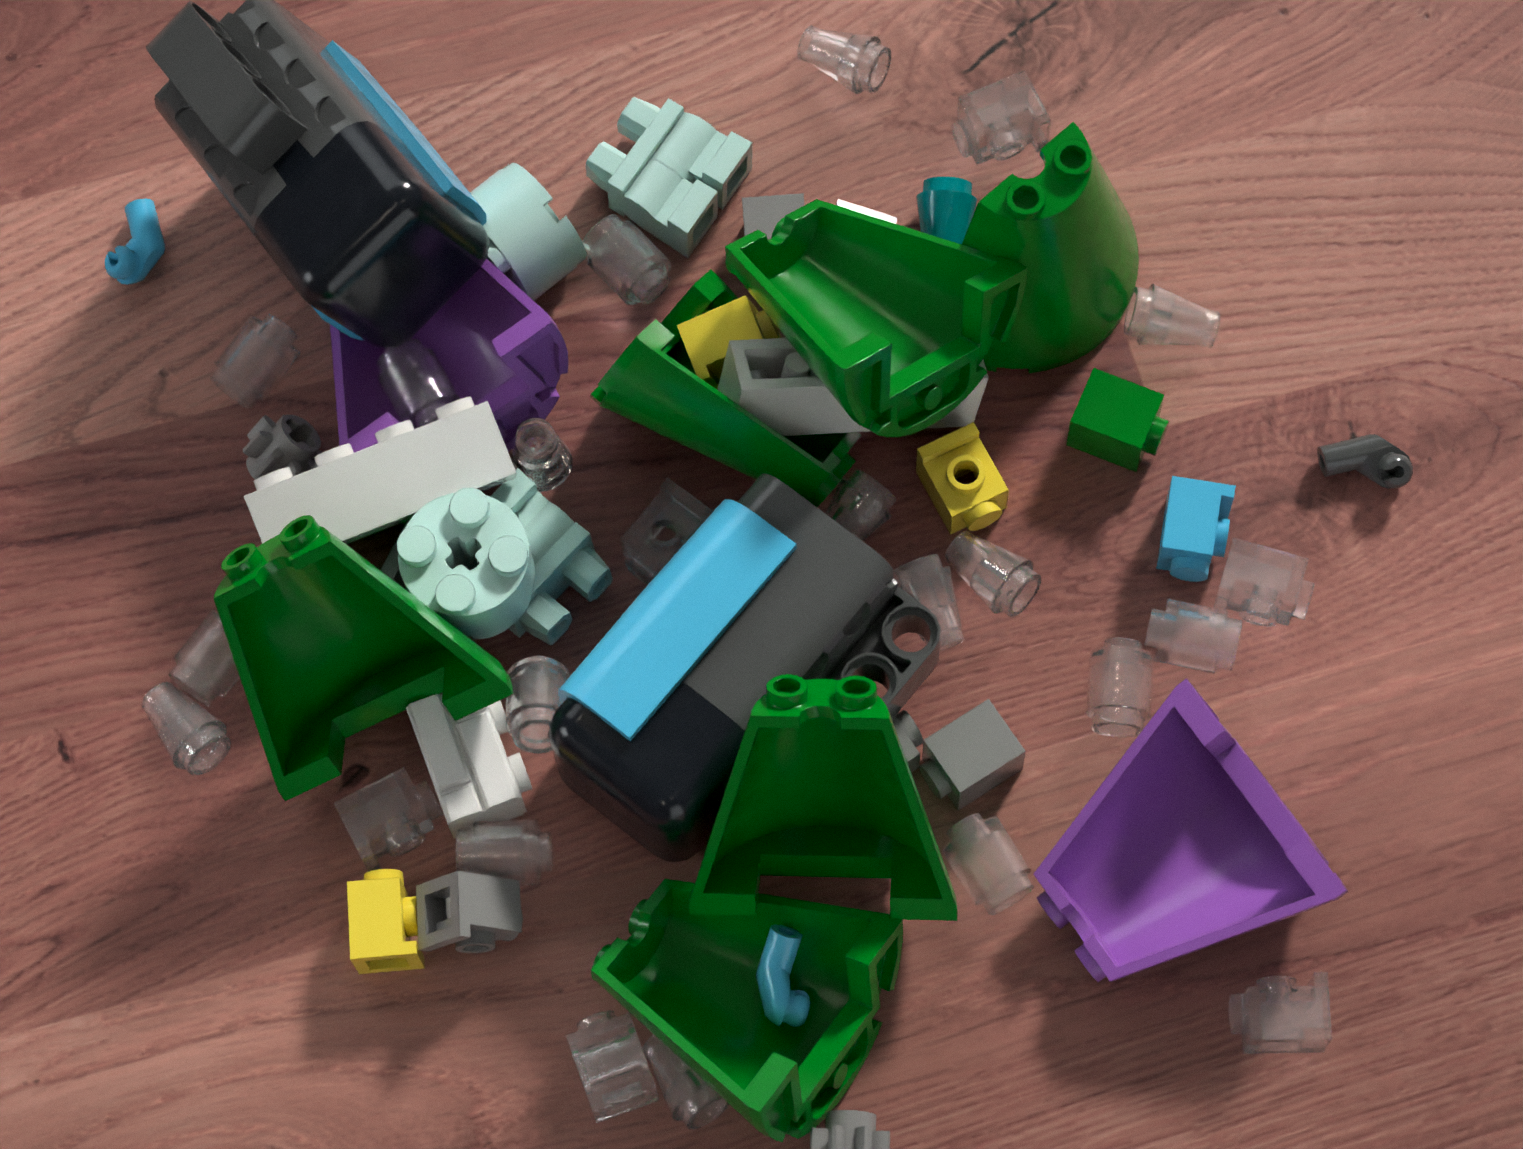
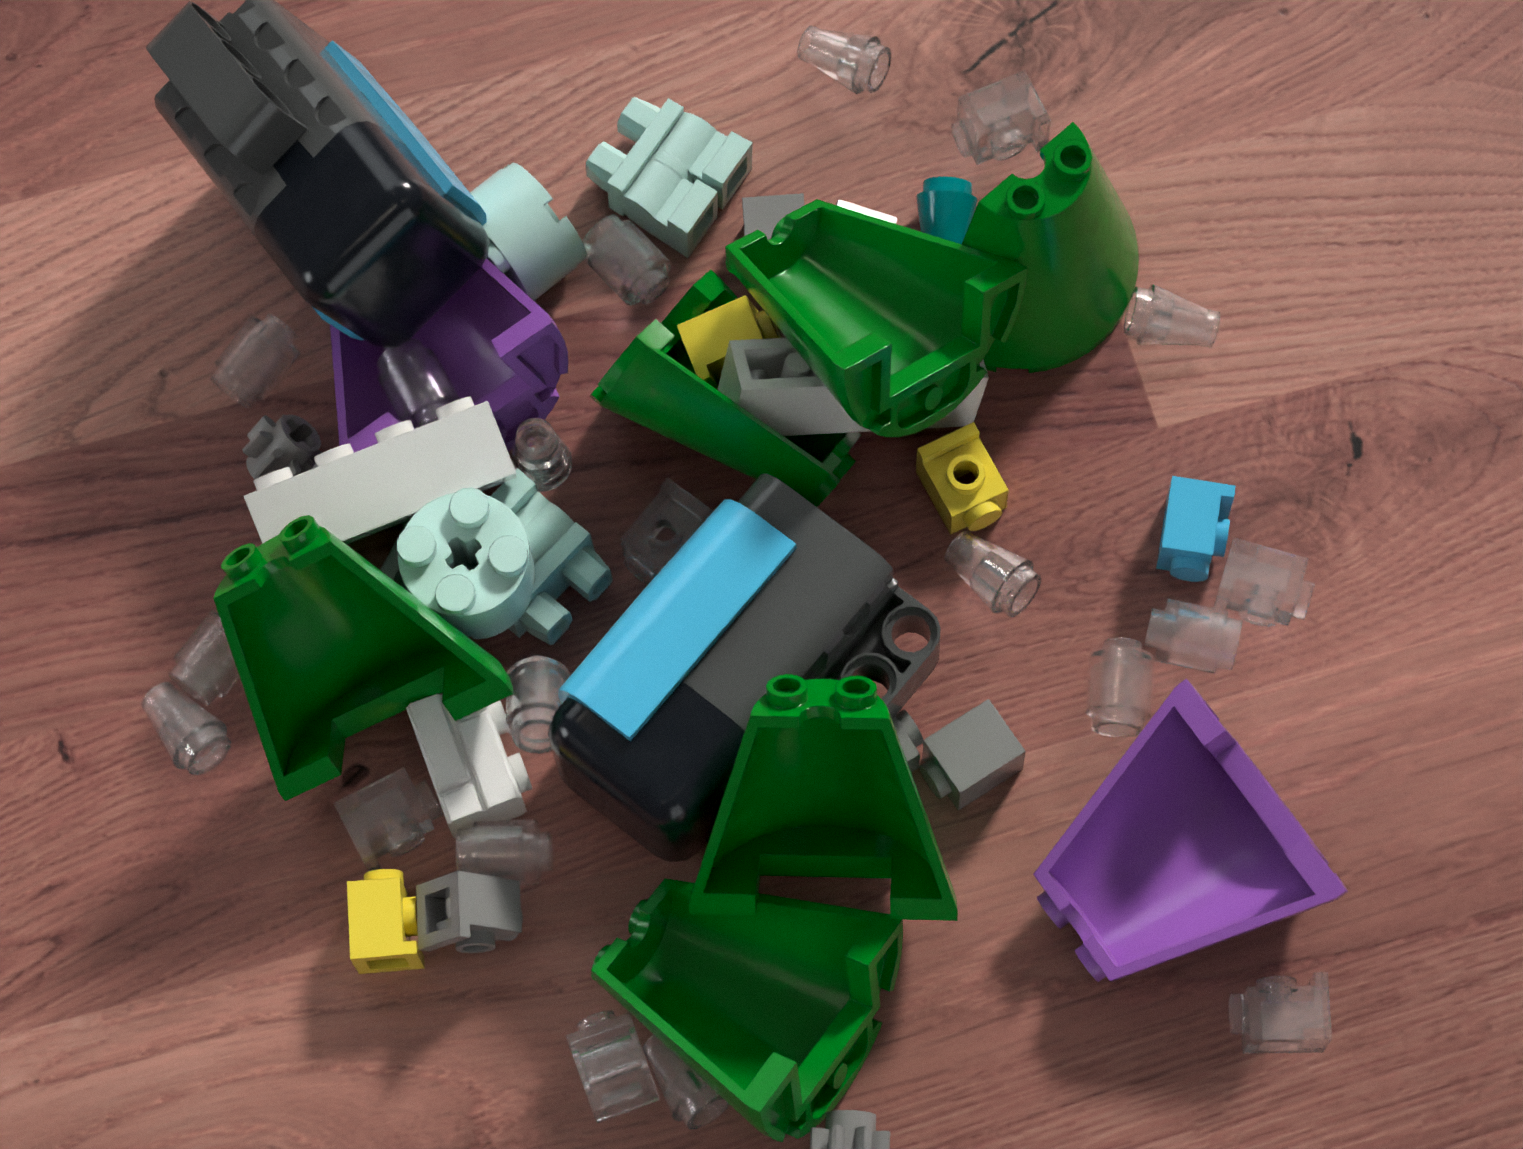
(144, 249): medium azure arm -> none
(773, 978): medium azure arm -> none
(861, 504): clear cone -> none
(934, 588): clear cone -> none
(987, 863): clear brick -> none
(1117, 420): green brick -> none
(1370, 457): dark grey arm -> none

